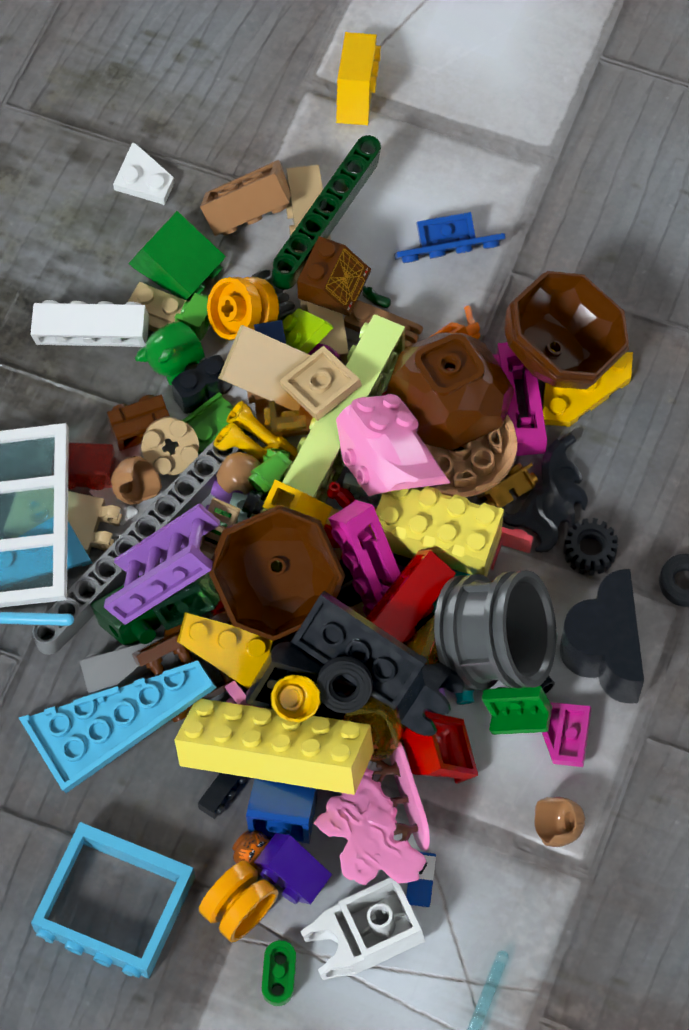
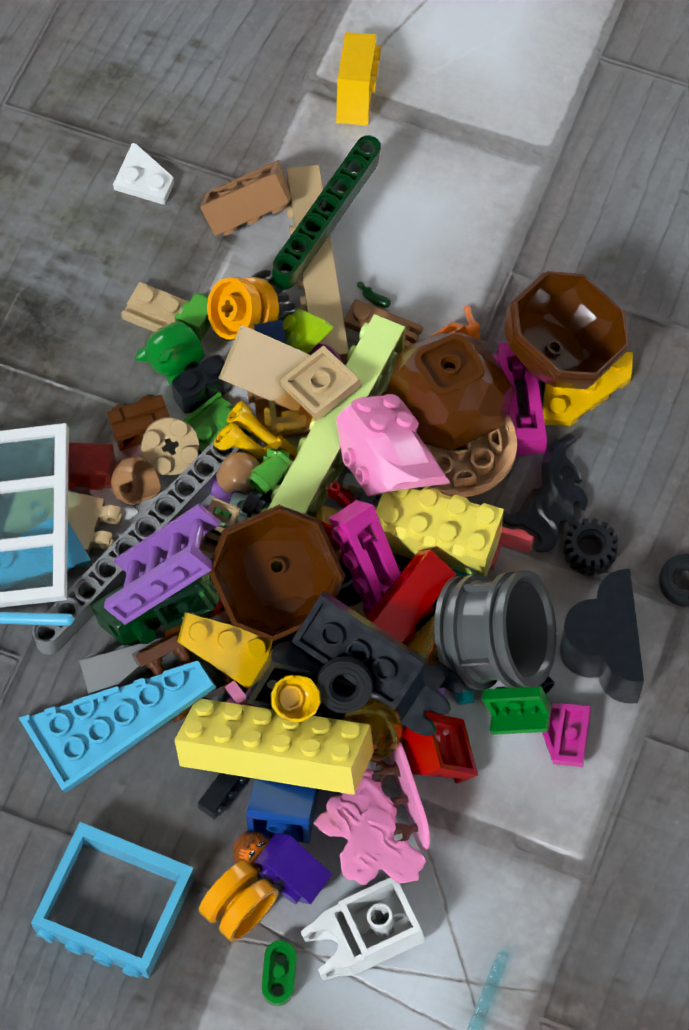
(90, 324): white brick -> none
(179, 258): green slope -> none
(297, 500): yellow slope -> none
(332, 277): reddish brown slope -> none
(420, 891): blue sticker -> none
(447, 234): blue bracket -> none
(518, 480): pearl gold hinge -> none
(558, 821): medium nougat hair -> none

